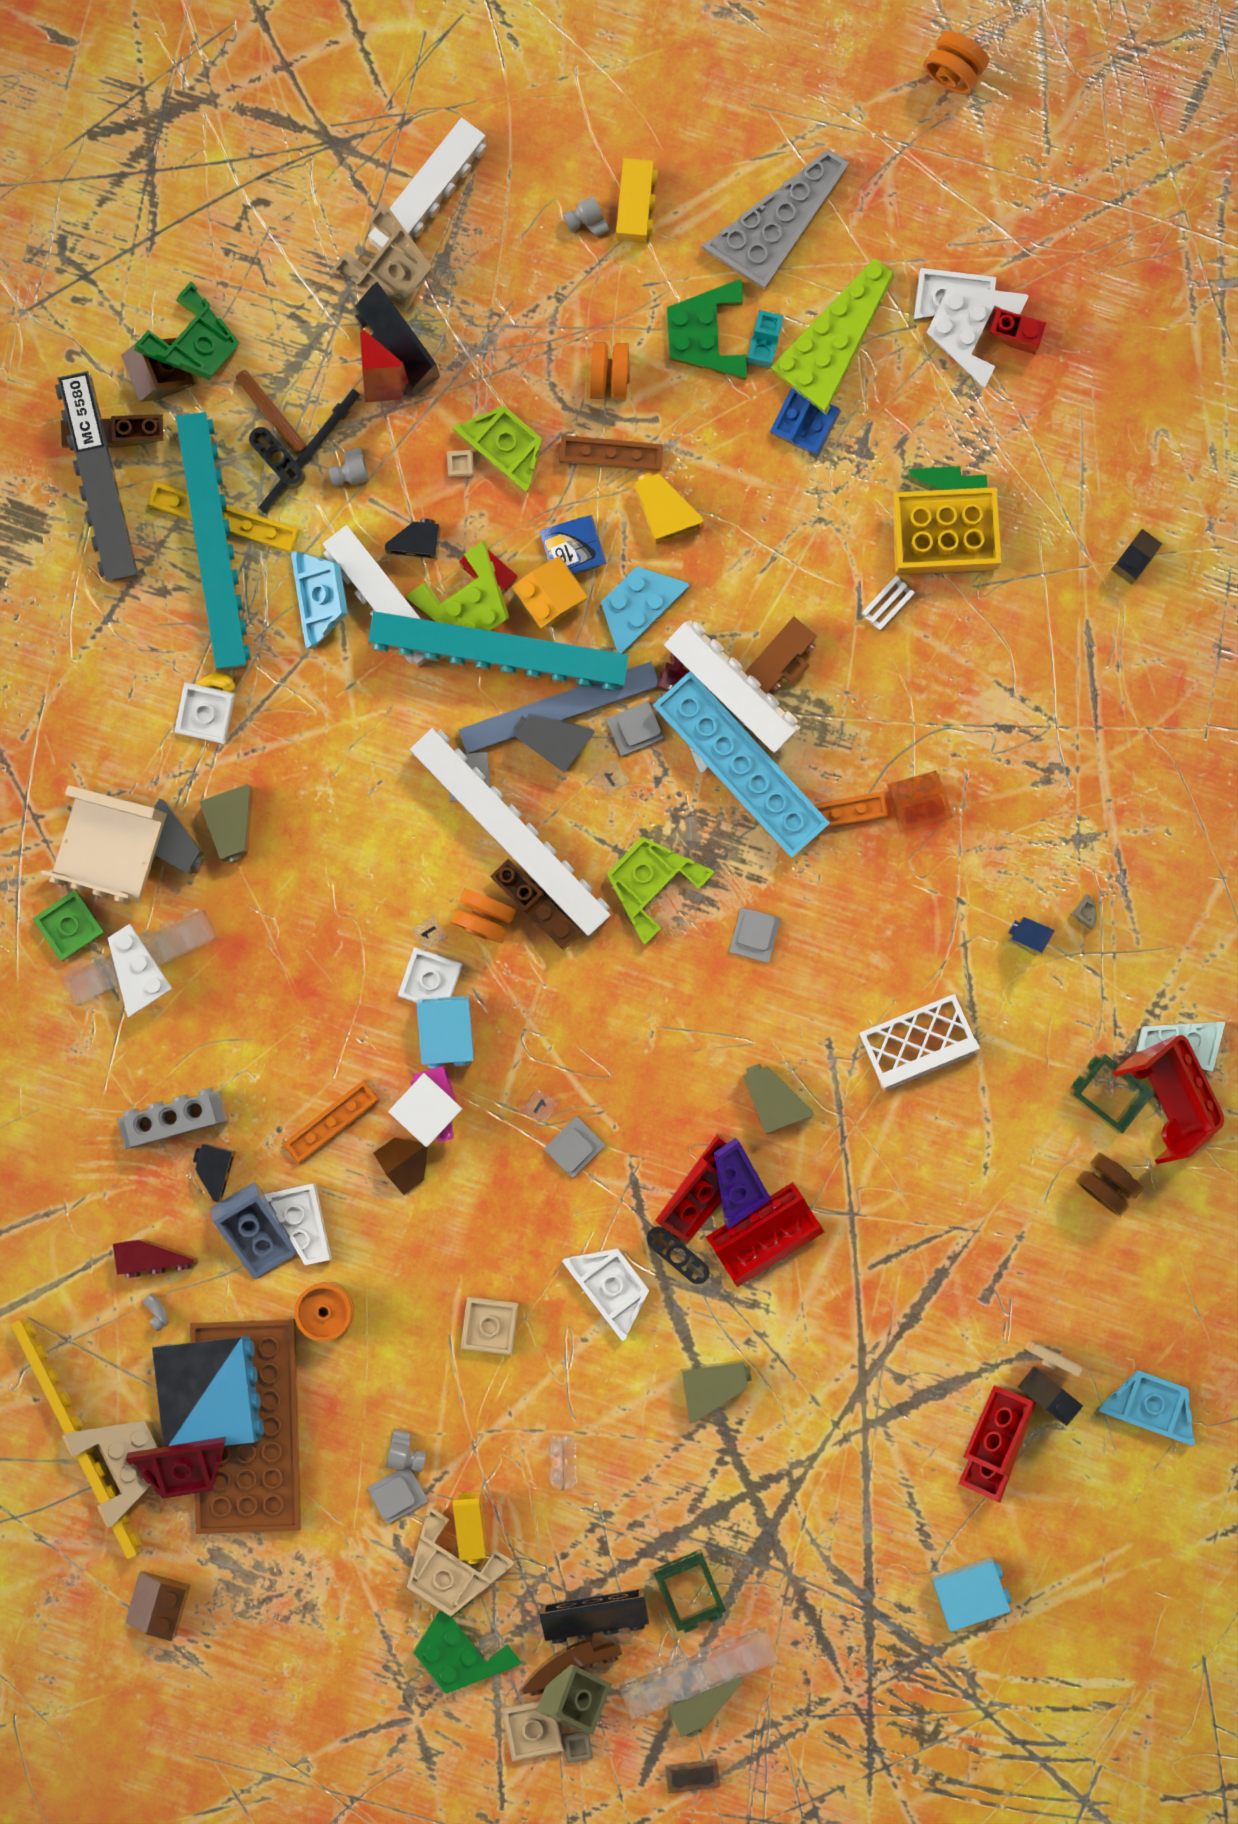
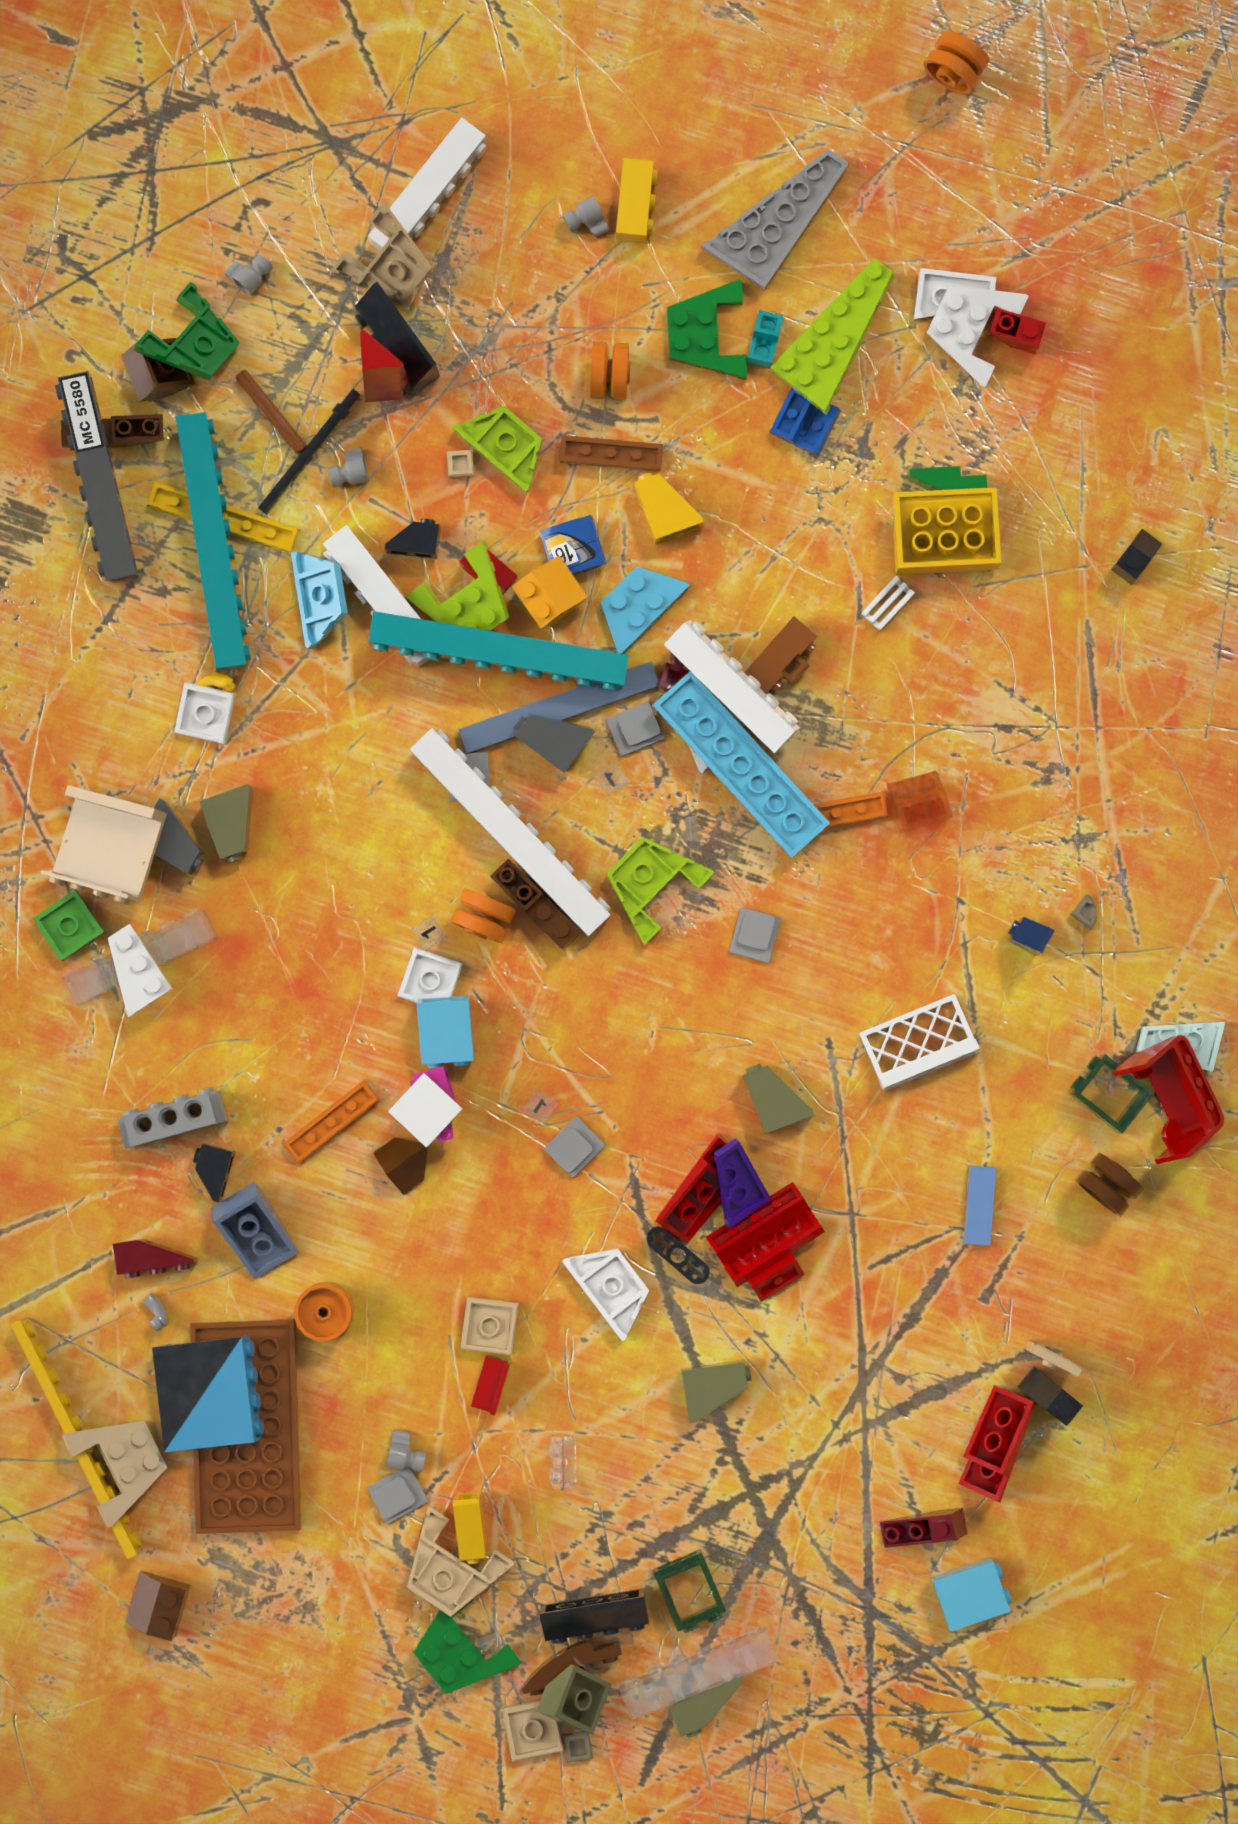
(180, 1467): dark red wing -> none
(249, 277): none -> light grey piece
(274, 447): black beam -> none
(303, 1220): white wing -> none
(490, 1384): none -> red panel
(692, 1776): clear smoke plate -> none
(776, 1277): none -> red panel
(924, 1528): none -> dark red slope
(979, 1205): none -> medium blue tile
(1153, 1406): medium azure wing -> none

